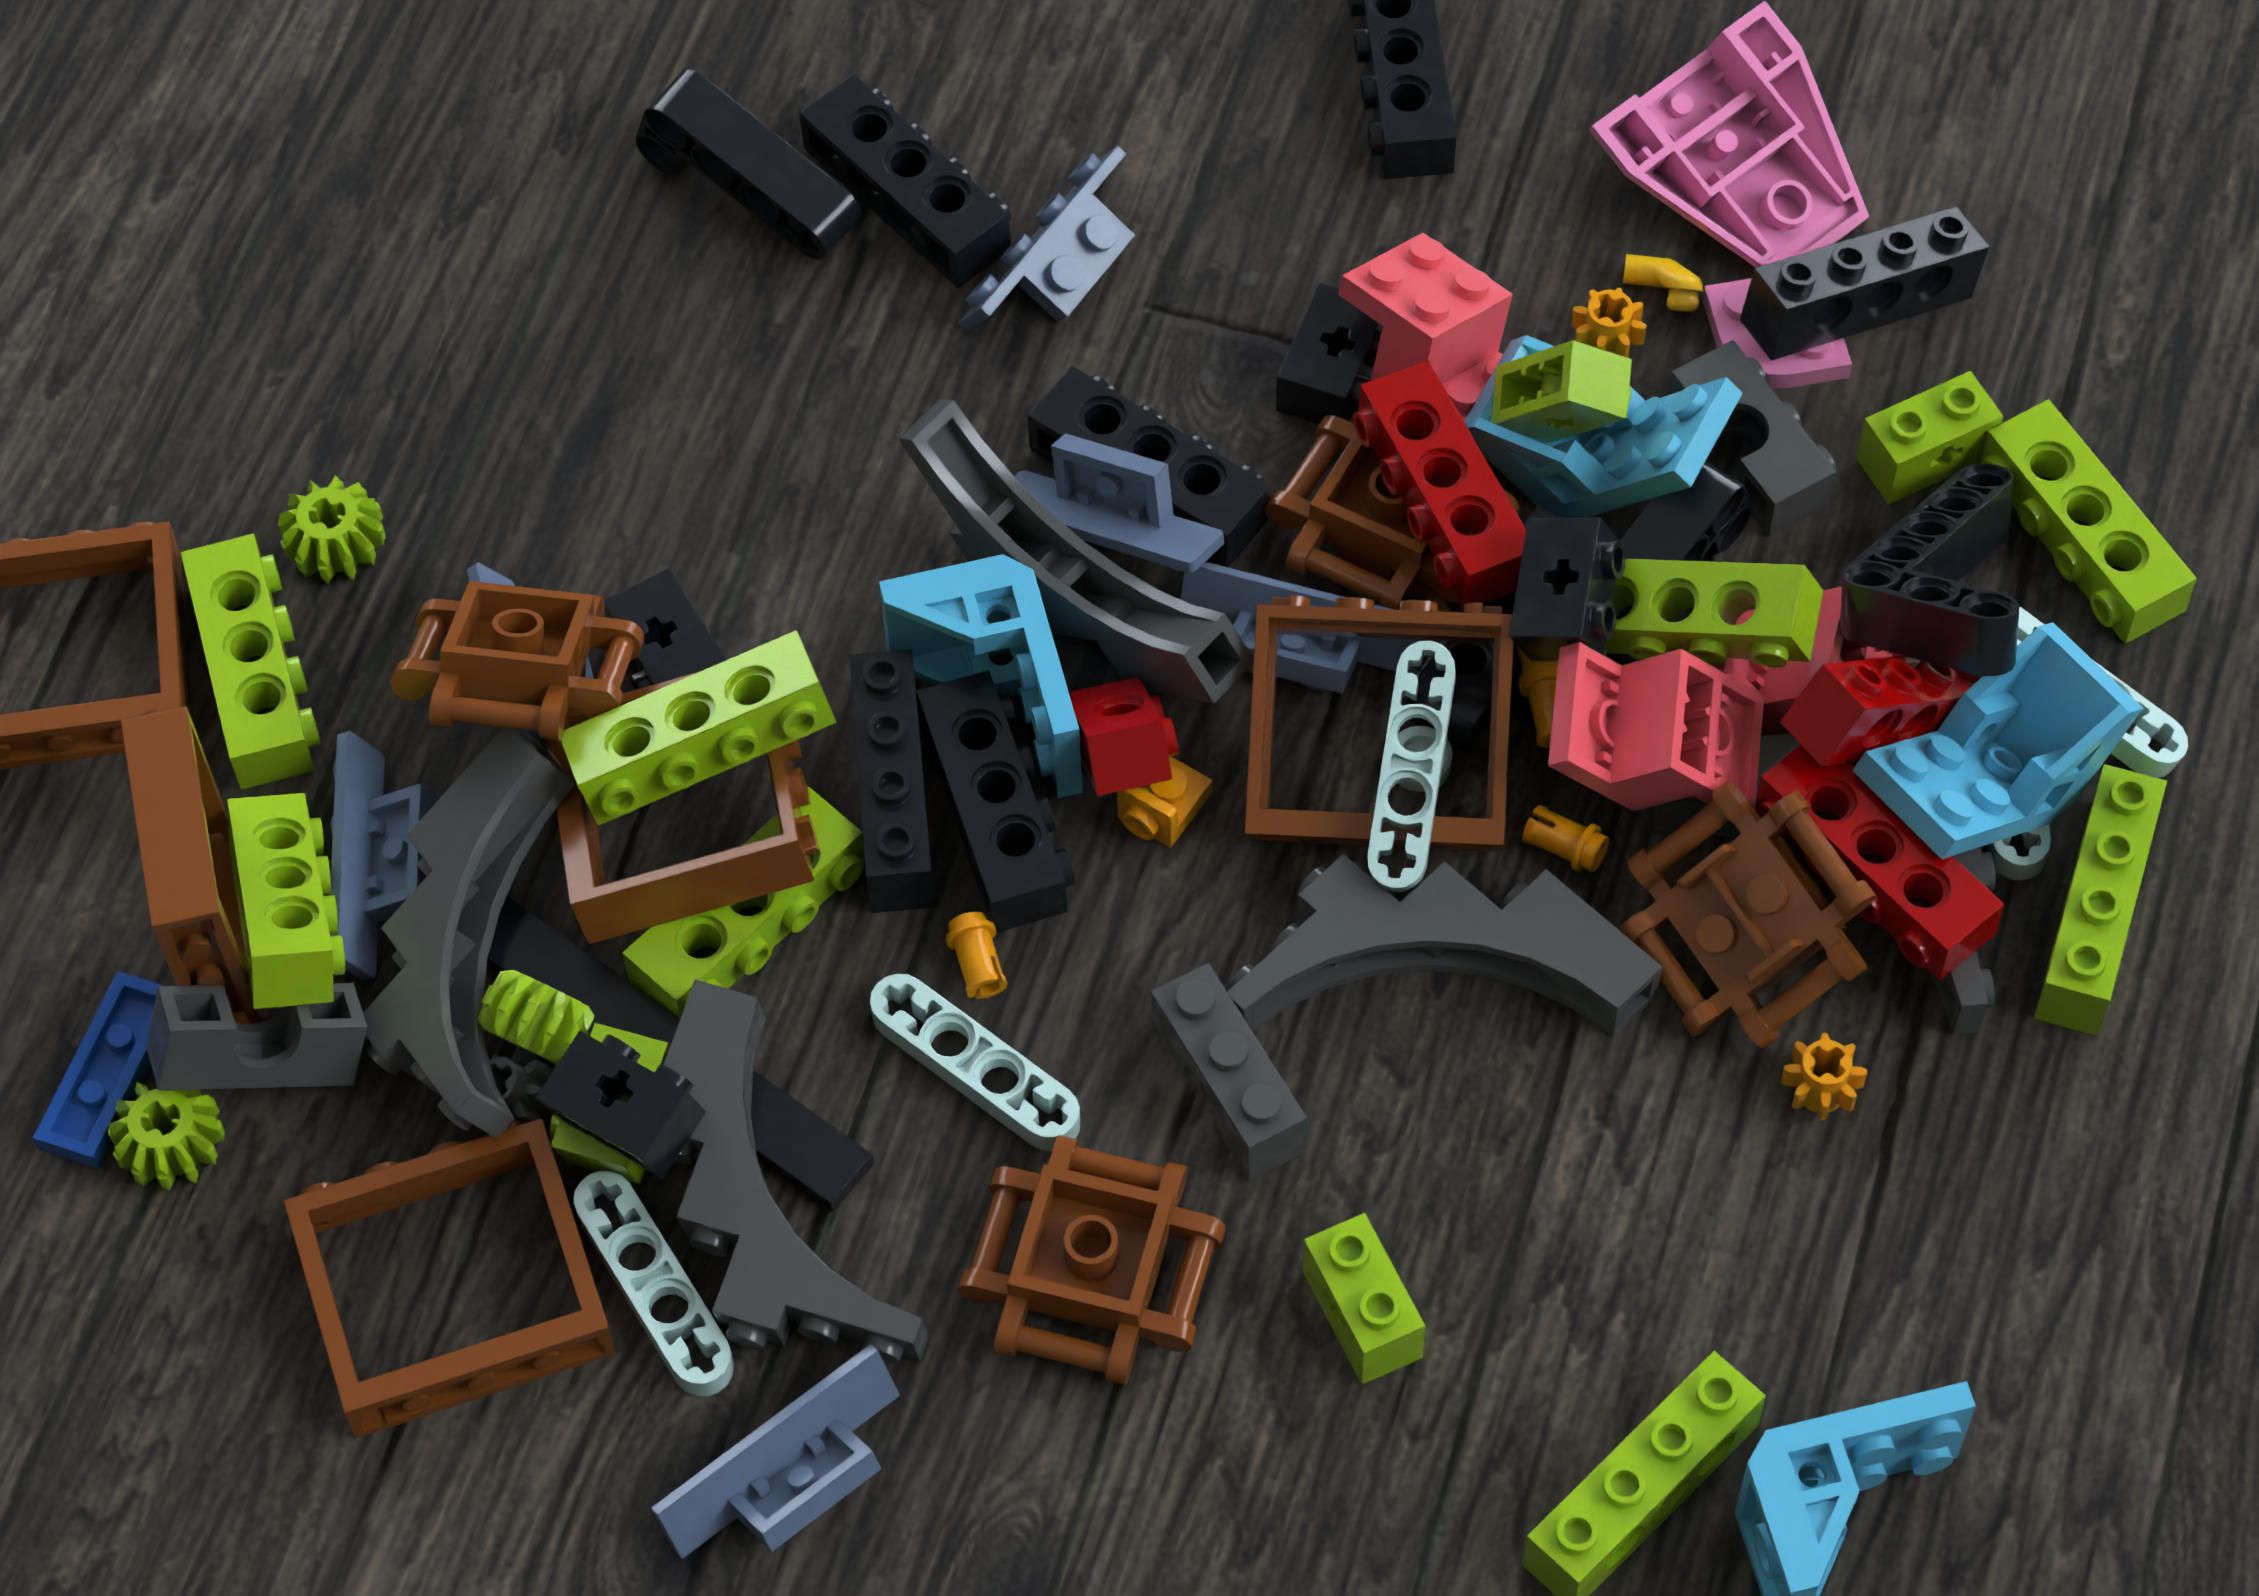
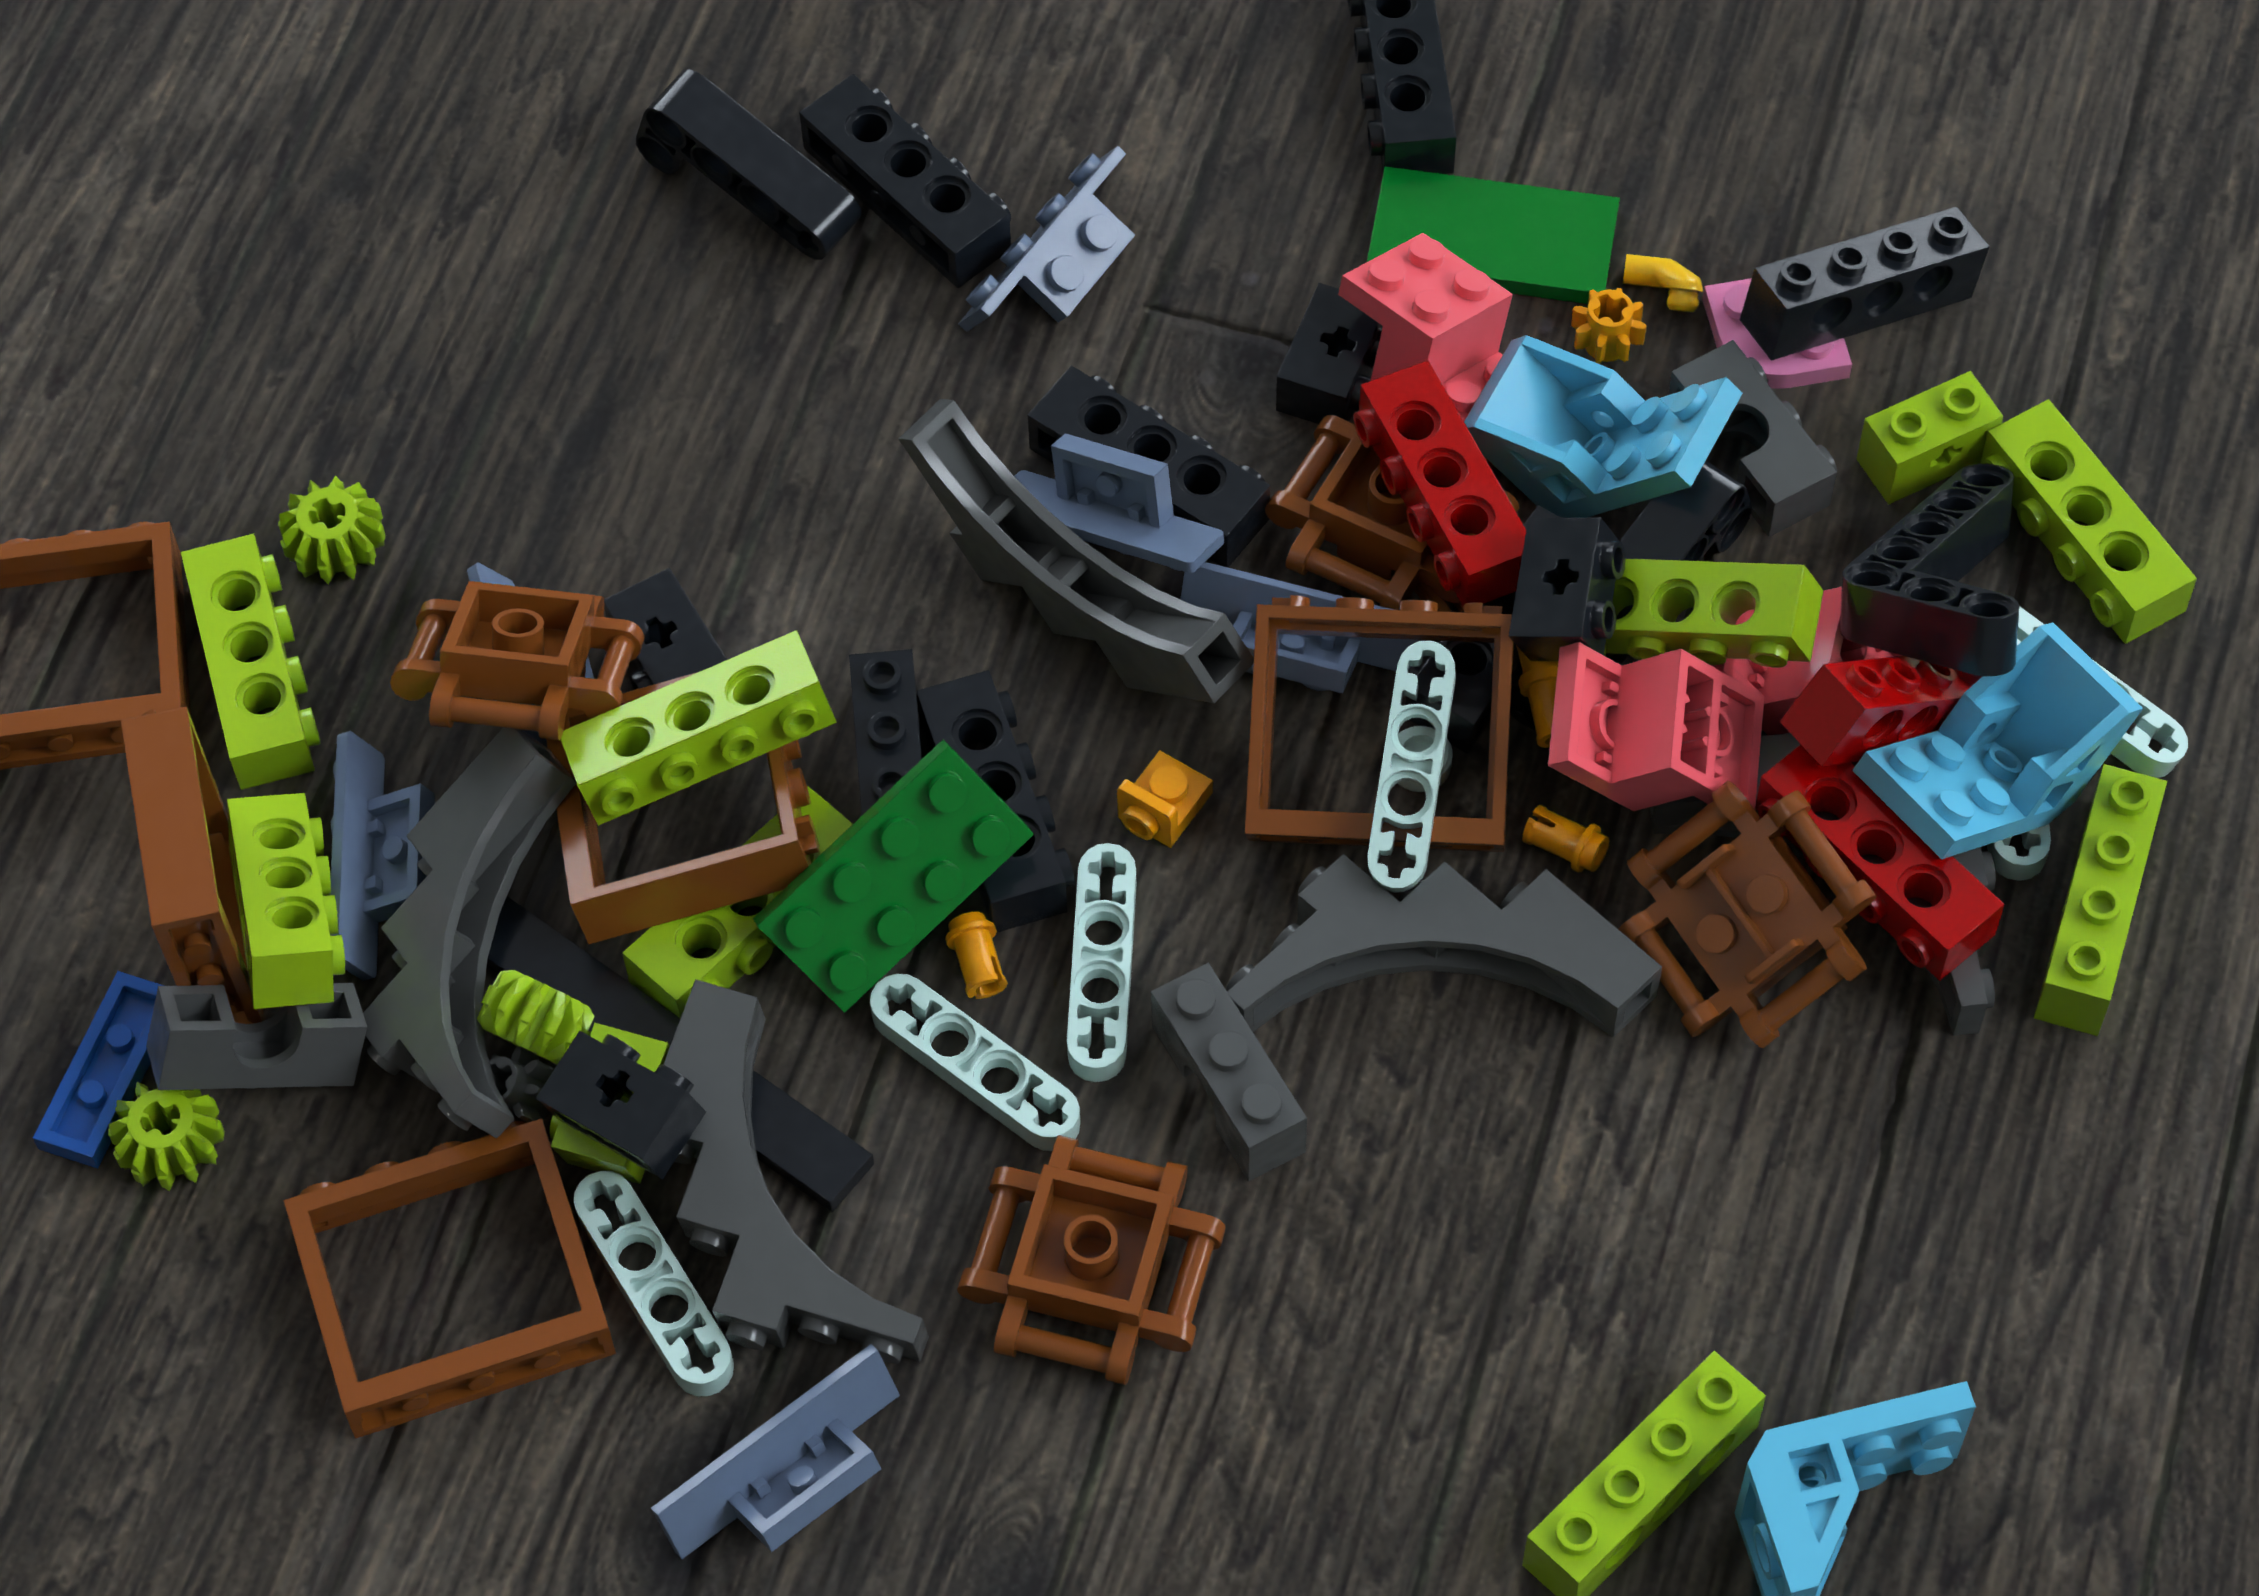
(893, 876): none -> green plate
(979, 611): medium azure bracket -> none
(1101, 961): none -> light aqua beam
(1123, 736): red brick -> none
(1363, 1298): lime brick -> none
(1515, 233): none -> green tile
(1561, 391): lime brick -> none
(1741, 145): bright pink wedge -> none
(1823, 1076): light orange gear -> none

